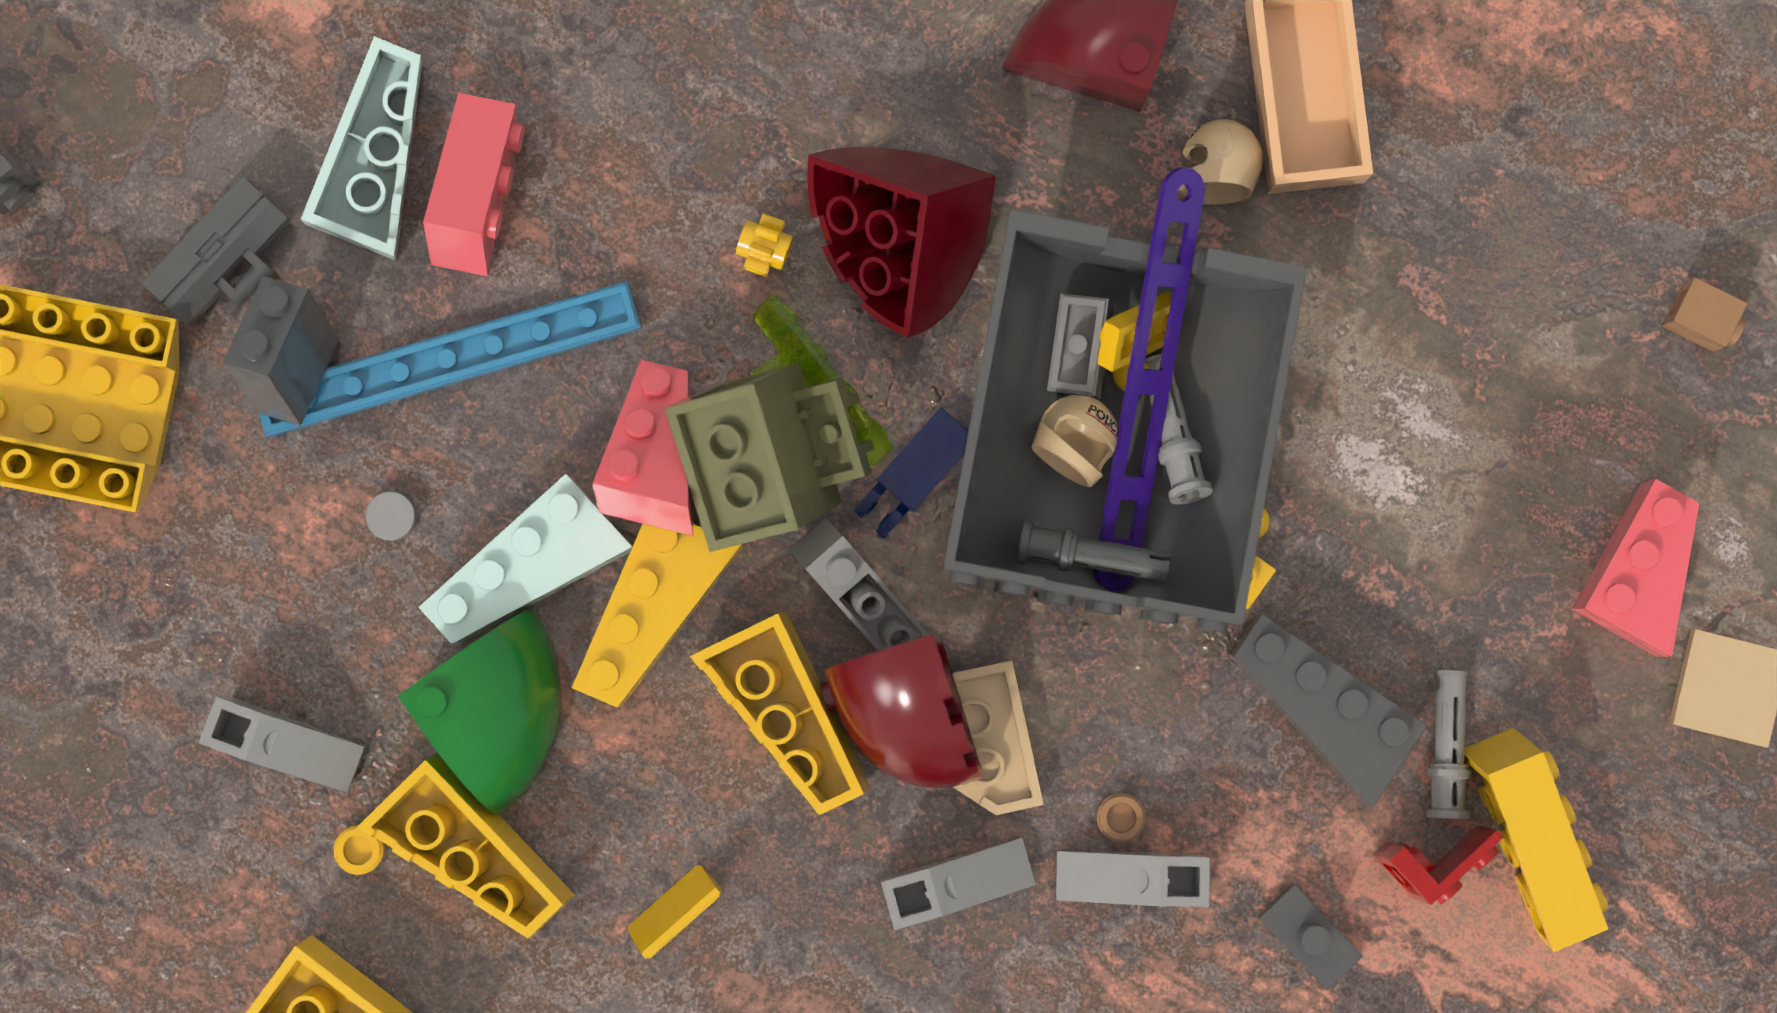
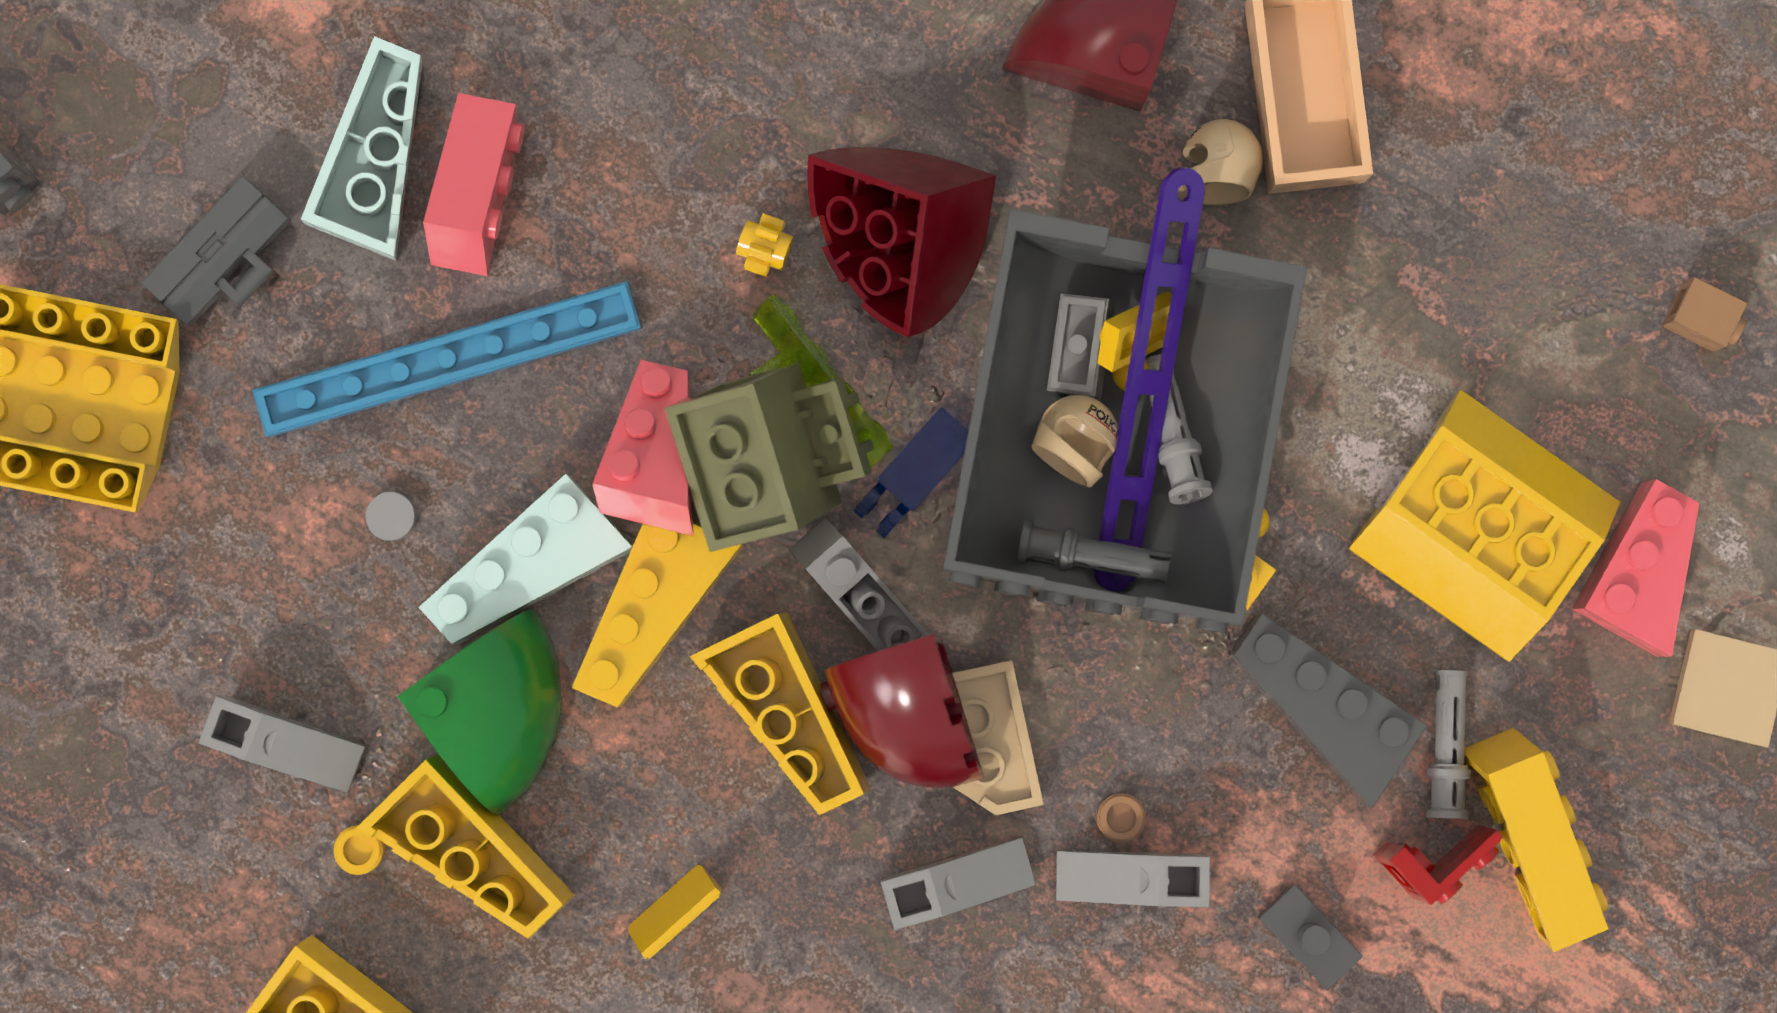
(281, 350): dark grey brick -> none
(1487, 527): none -> yellow slope

